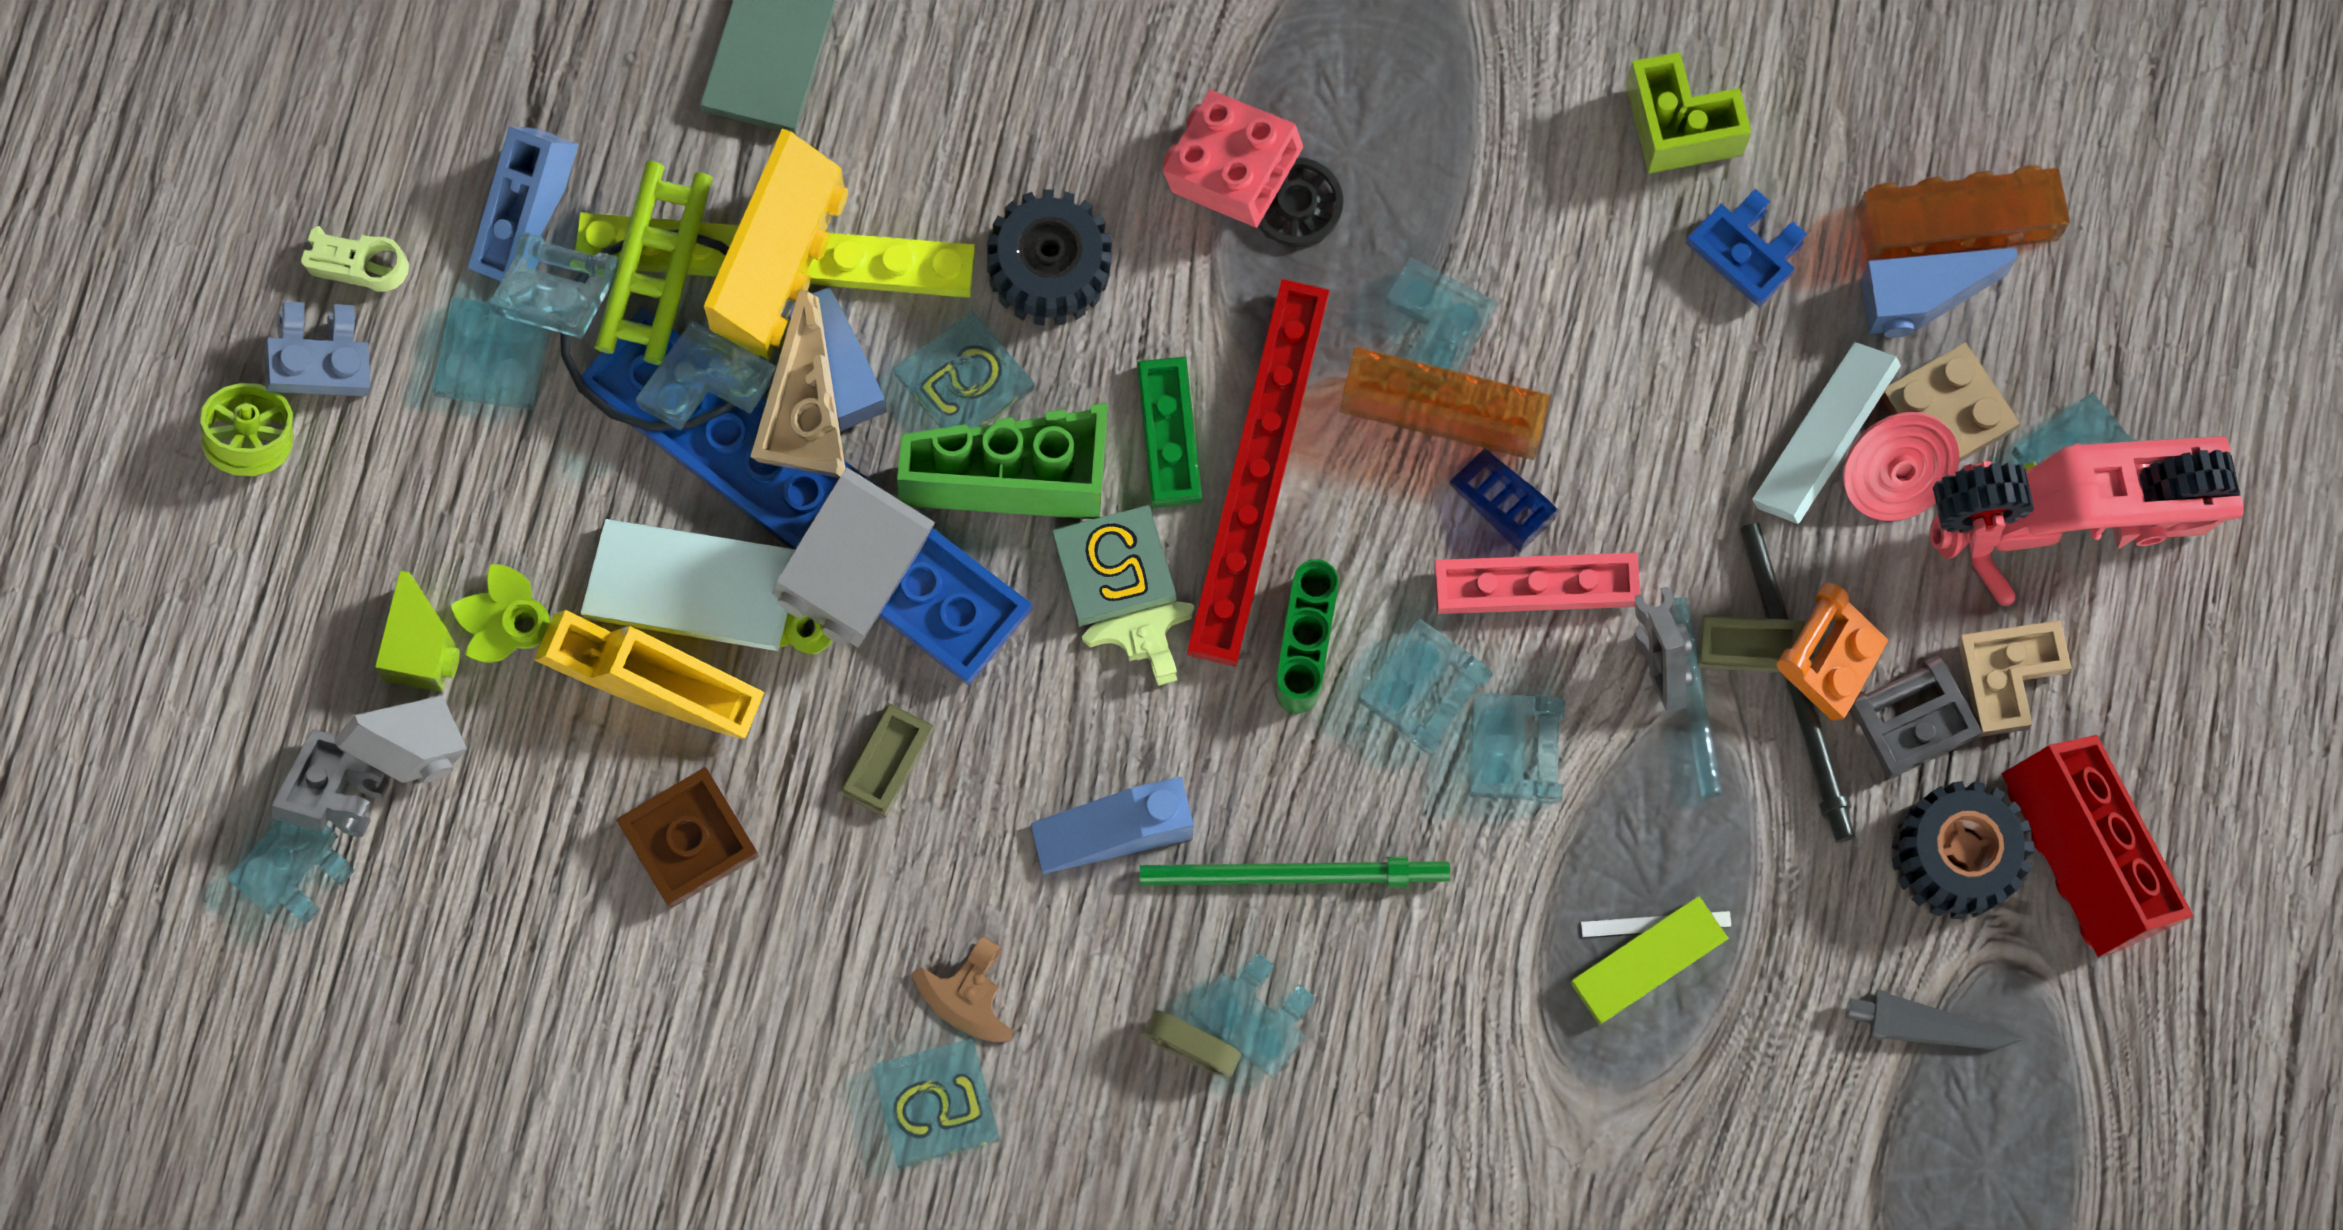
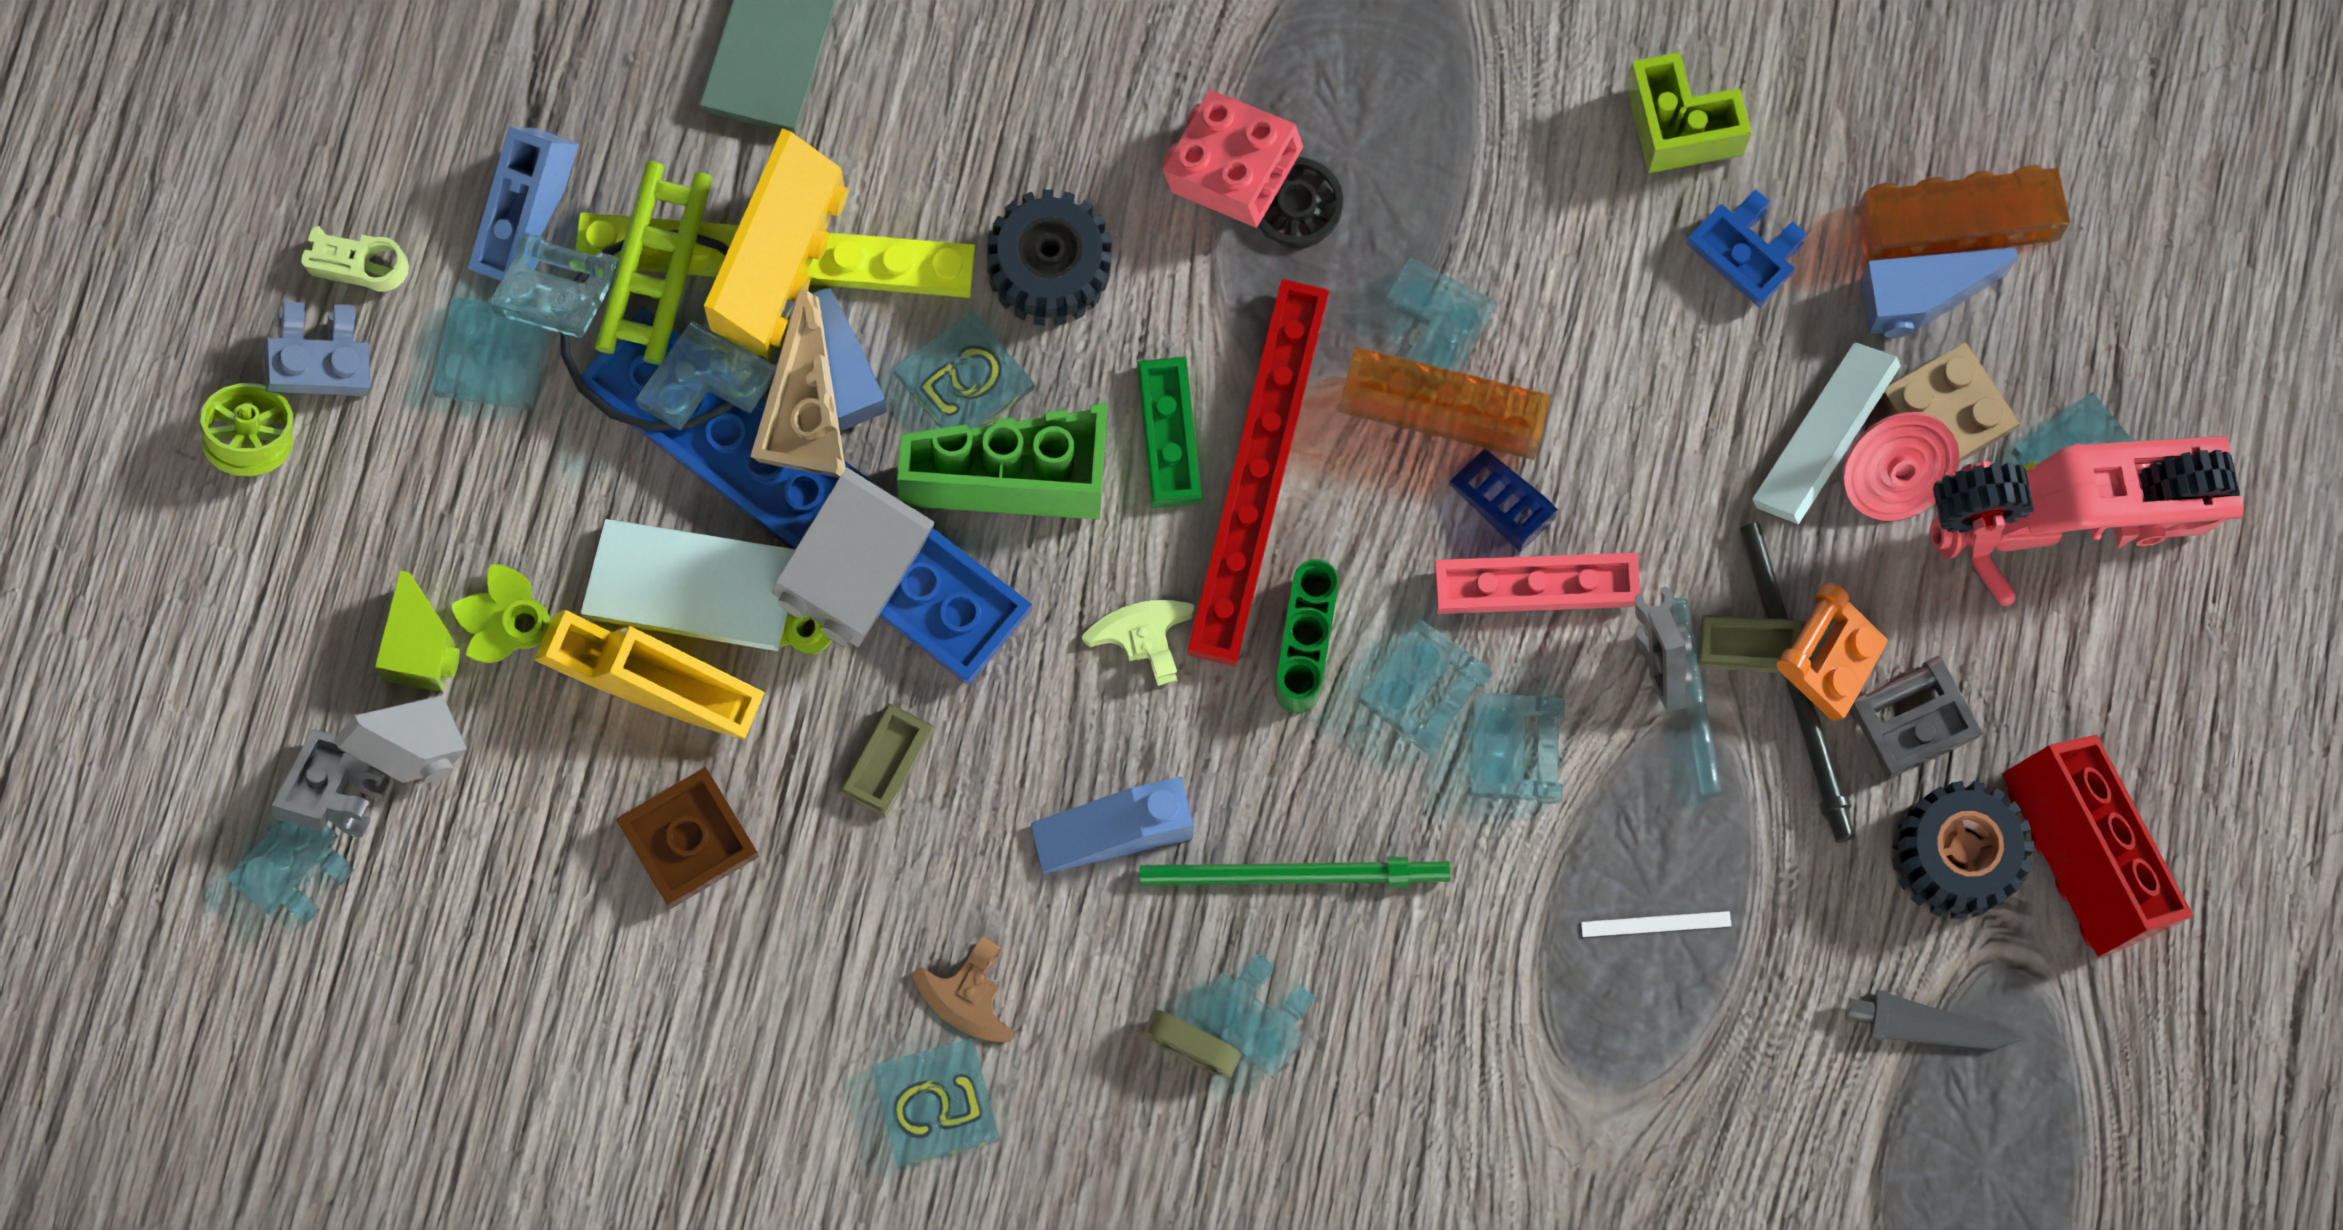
(1114, 565): sand green tile -> none
(1649, 960): lime tile -> none
(2000, 661): tan plate -> none

